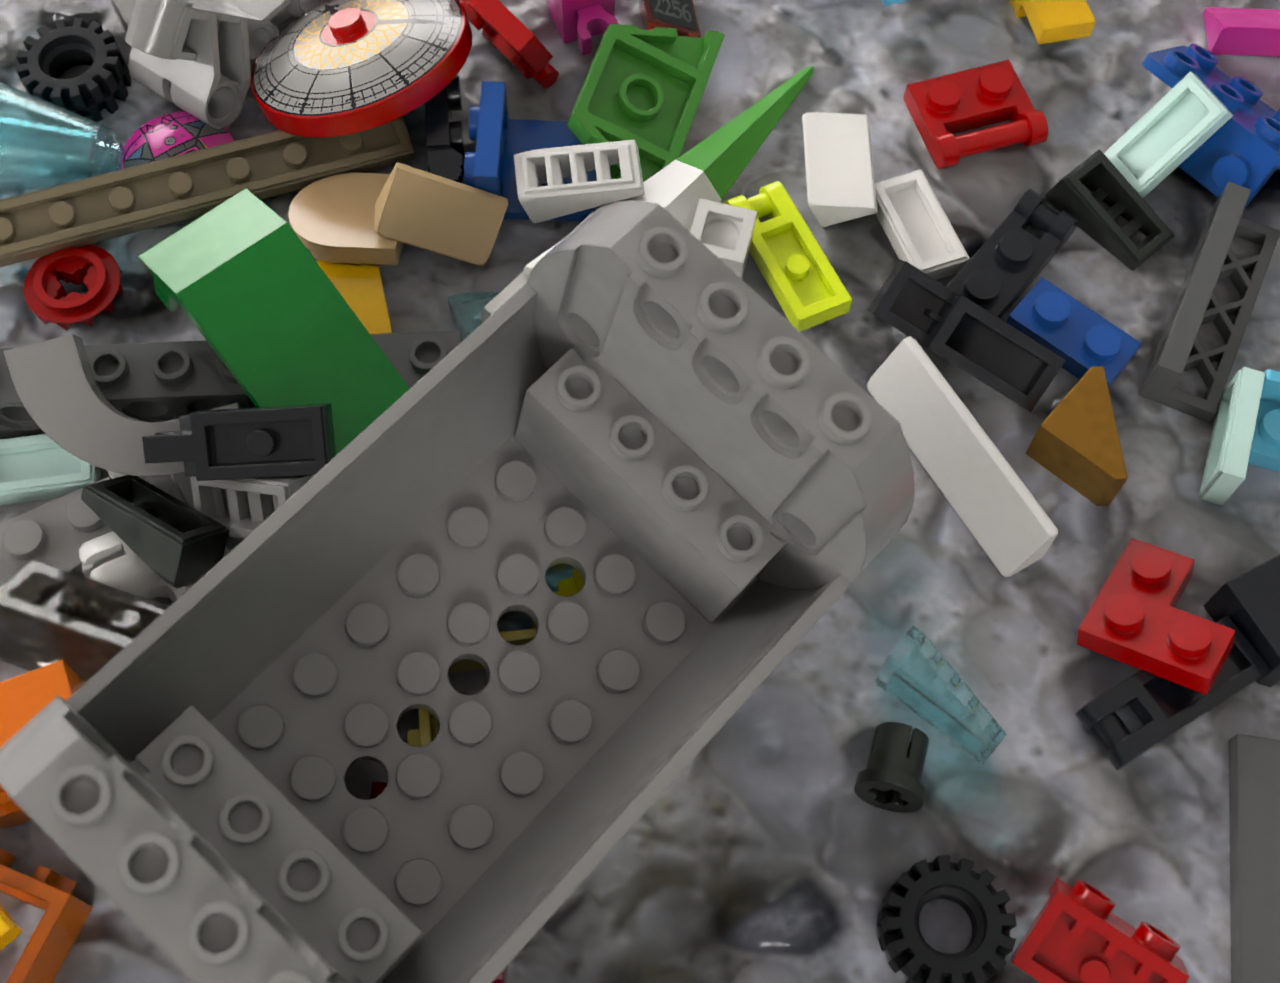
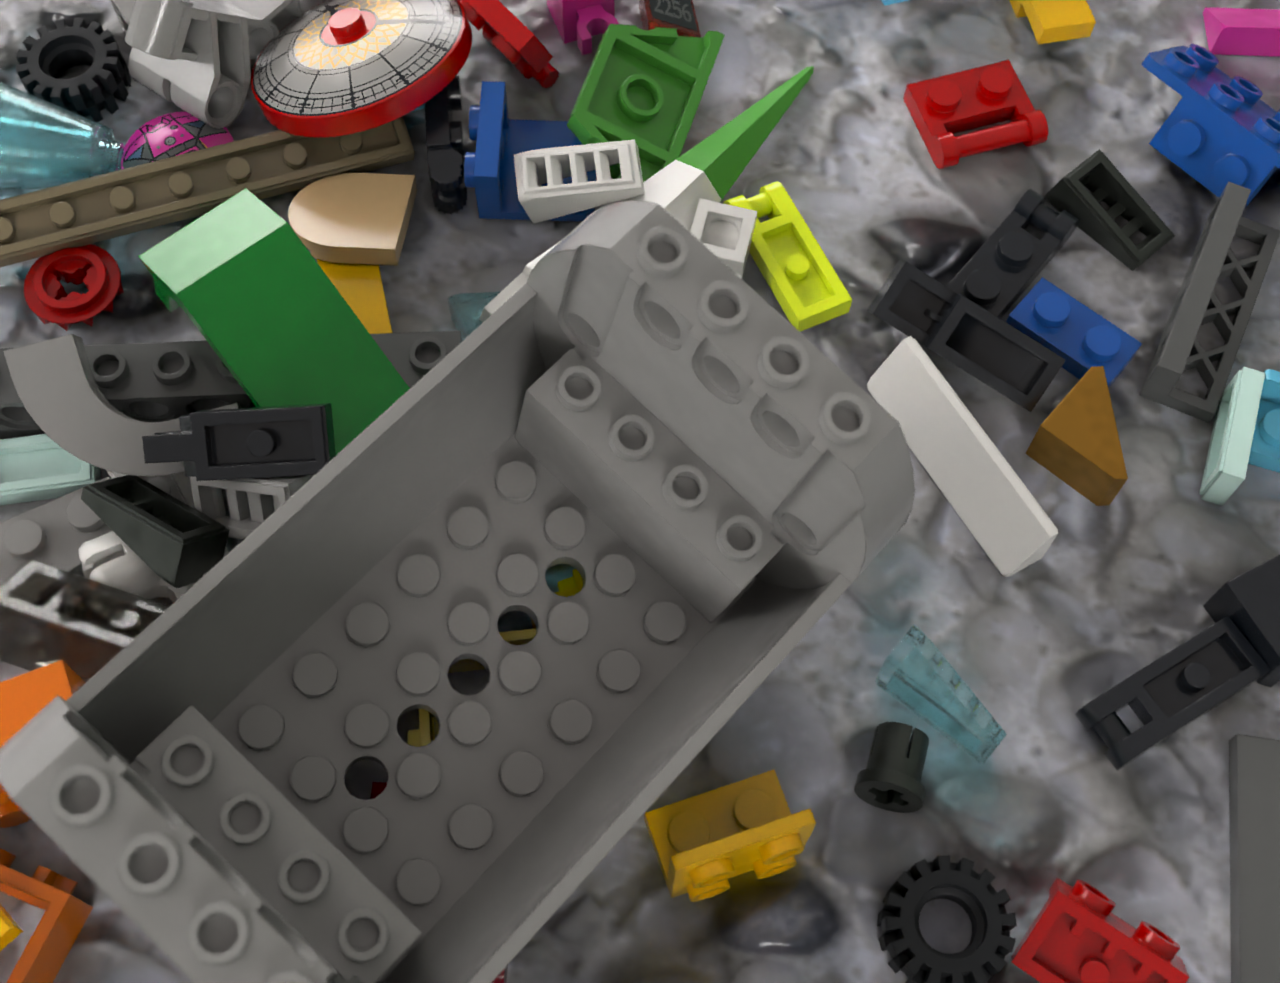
(439, 214): tan slope -> none
(726, 835): none -> yellow bracket
(839, 166): white slope -> none
(919, 225): white tile -> none
(1141, 627): red plate -> none
(1168, 134): light aqua tile -> none

